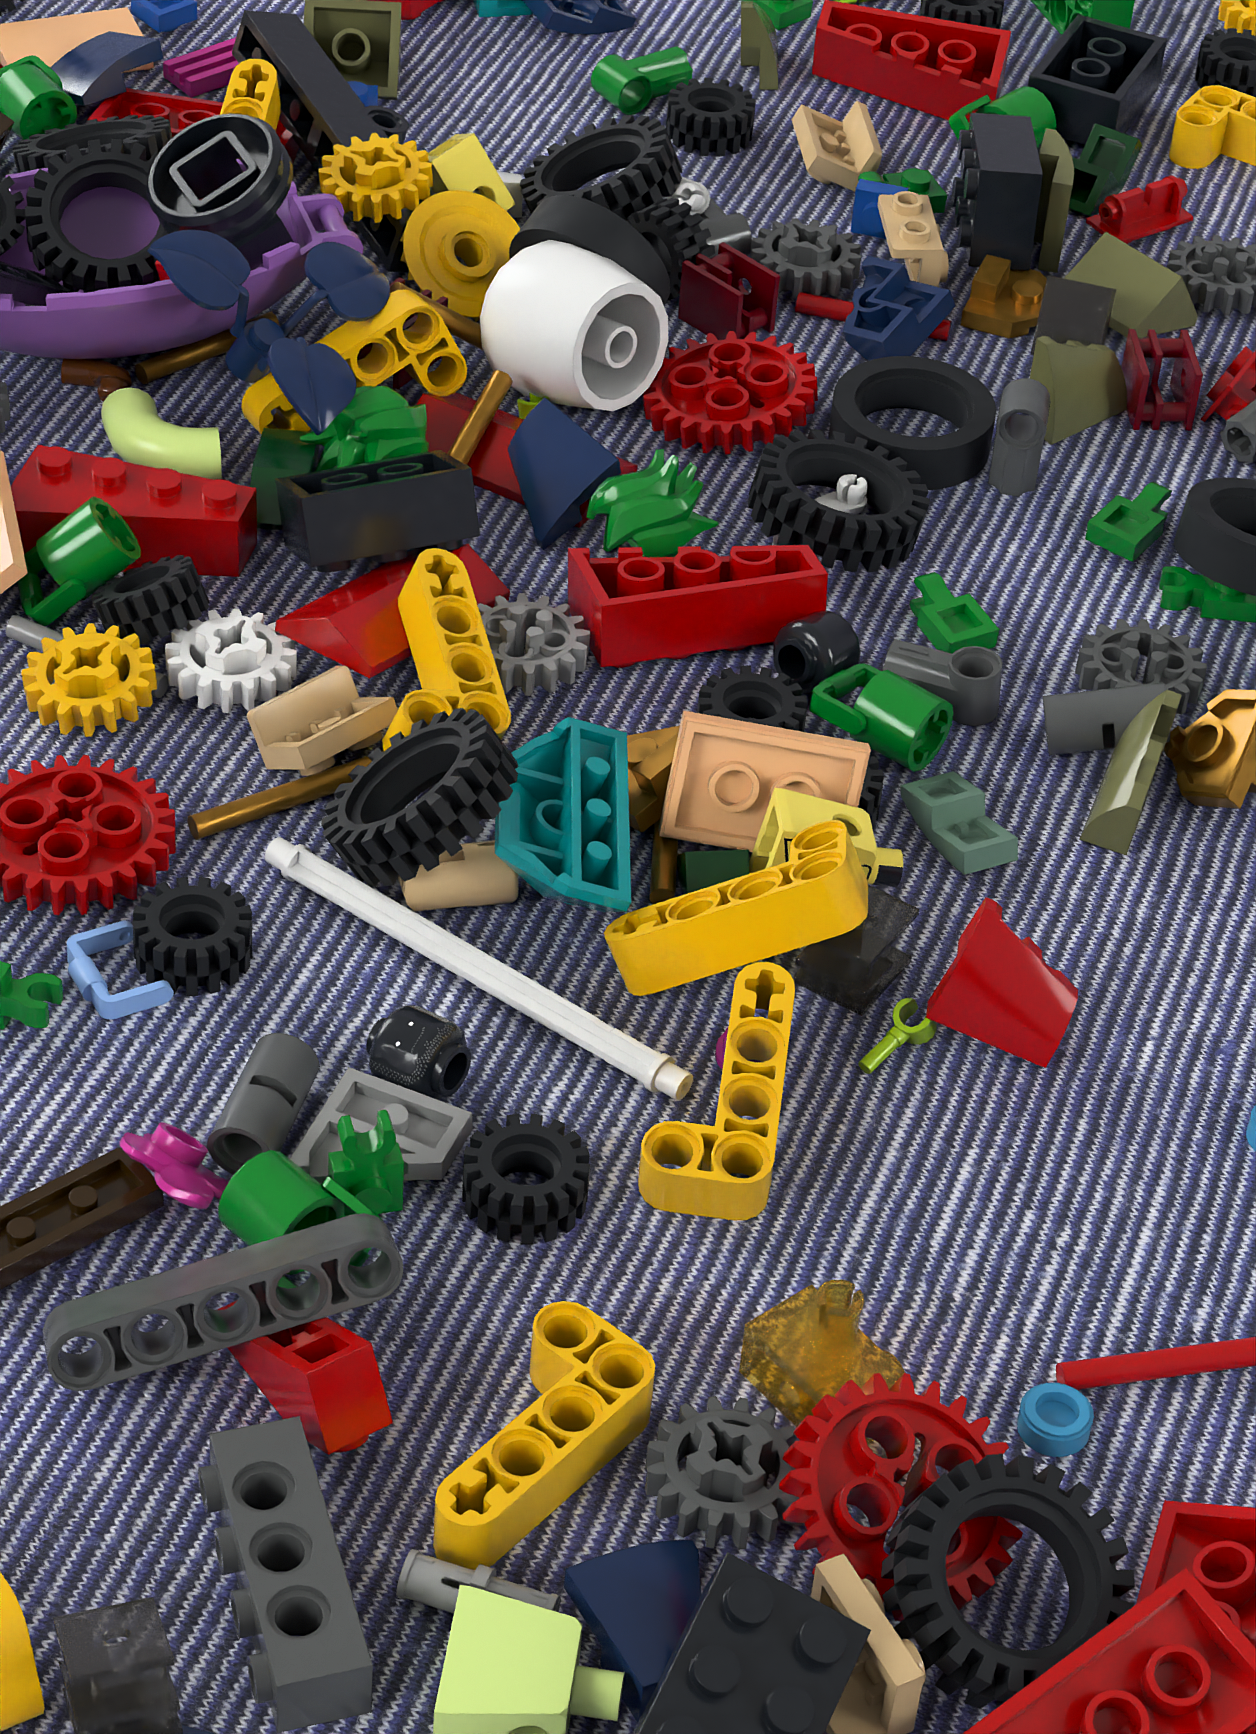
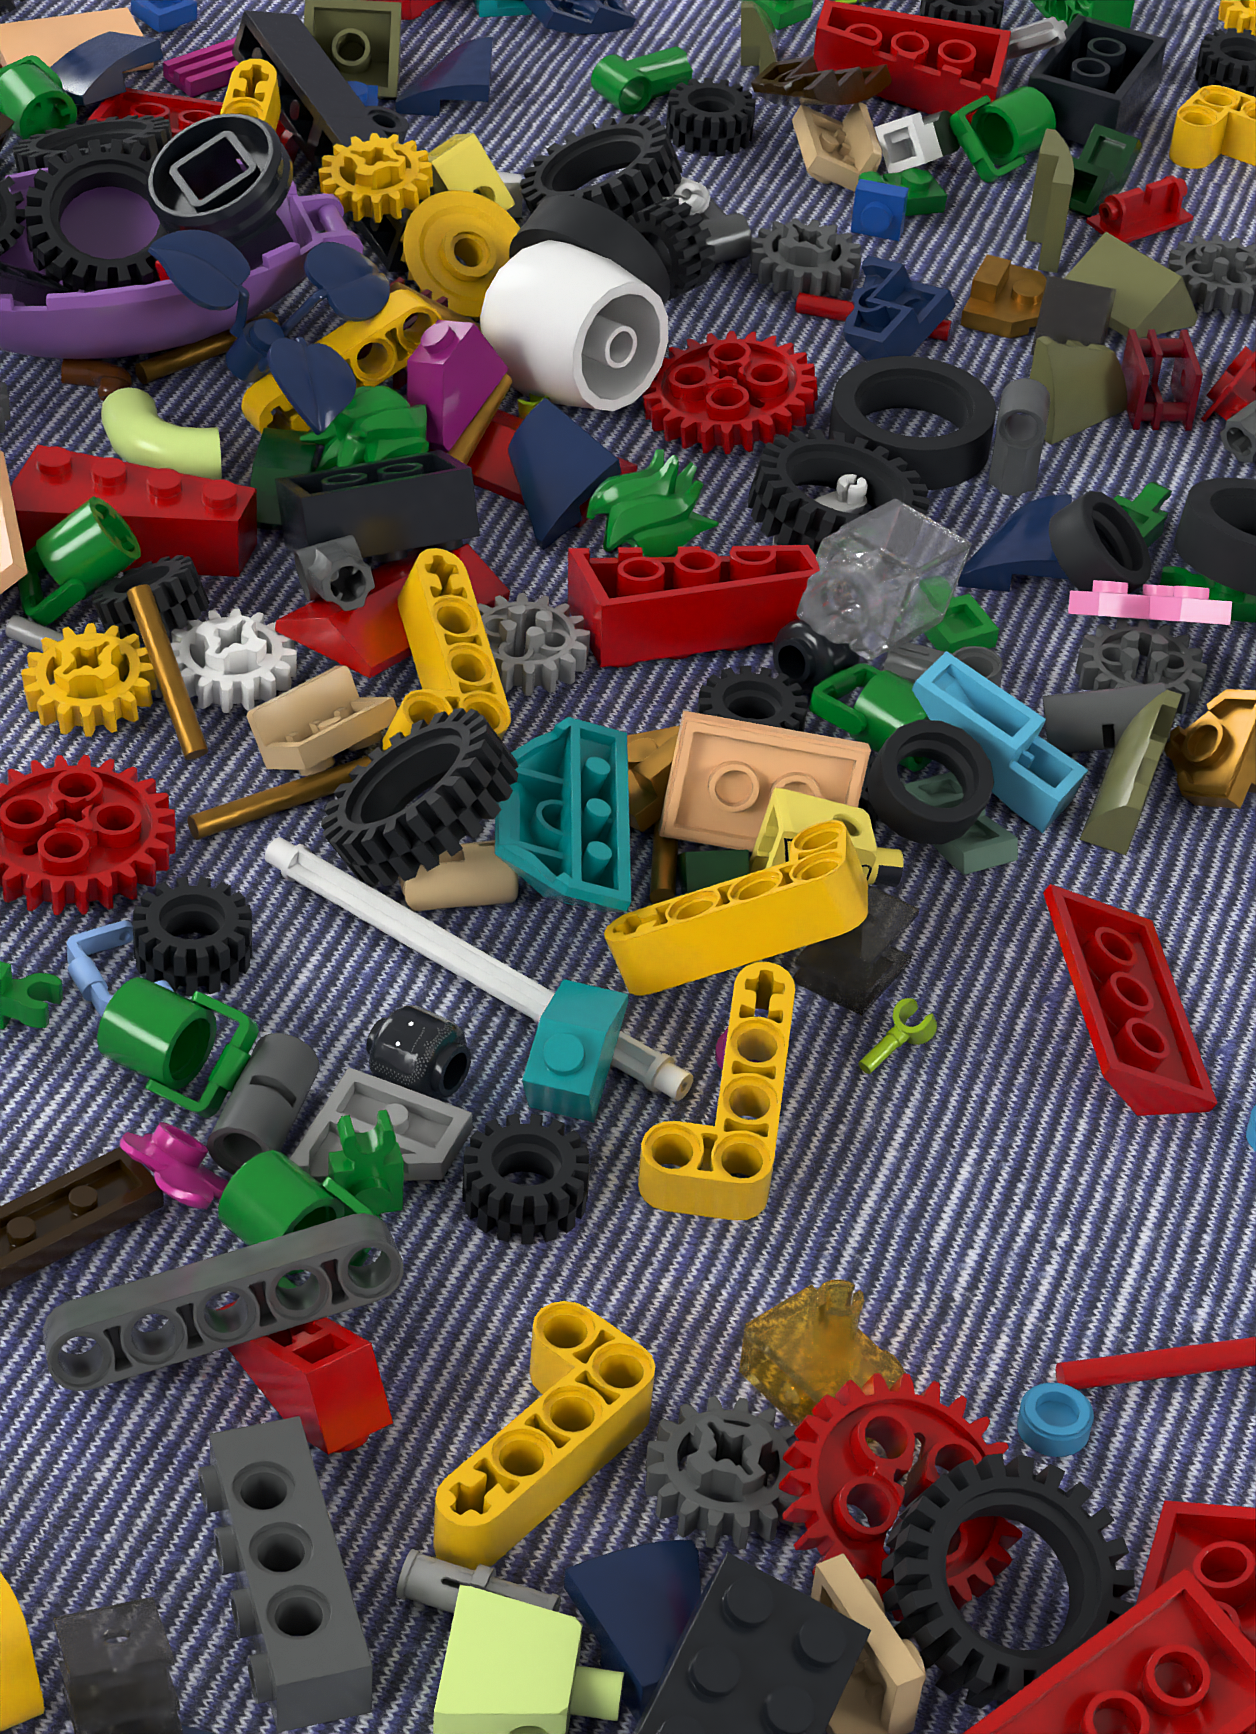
(167, 672): none -> pearl gold bar
(171, 1041): none -> green piece
(334, 572): none -> dark grey piece
(453, 376): none -> magenta slope
(459, 76): none -> dark blue slope
(574, 1050): none -> teal slope
(715, 296): dark red piece -> none
(800, 82): none -> dark brown slope
(883, 579): none -> clear piece
(914, 236): tan bracket -> none
(916, 140): none -> white leg
(953, 750): none -> black tyre
(997, 189): black brick -> none
(1004, 991): red slope -> none
(1018, 548): none -> dark blue slope
(1026, 769): none -> medium azure slope
(1036, 37): none -> light grey axle
(1099, 543): none -> black tyre
(1130, 1006): none -> red slope
(1155, 603): none -> bright pink plate

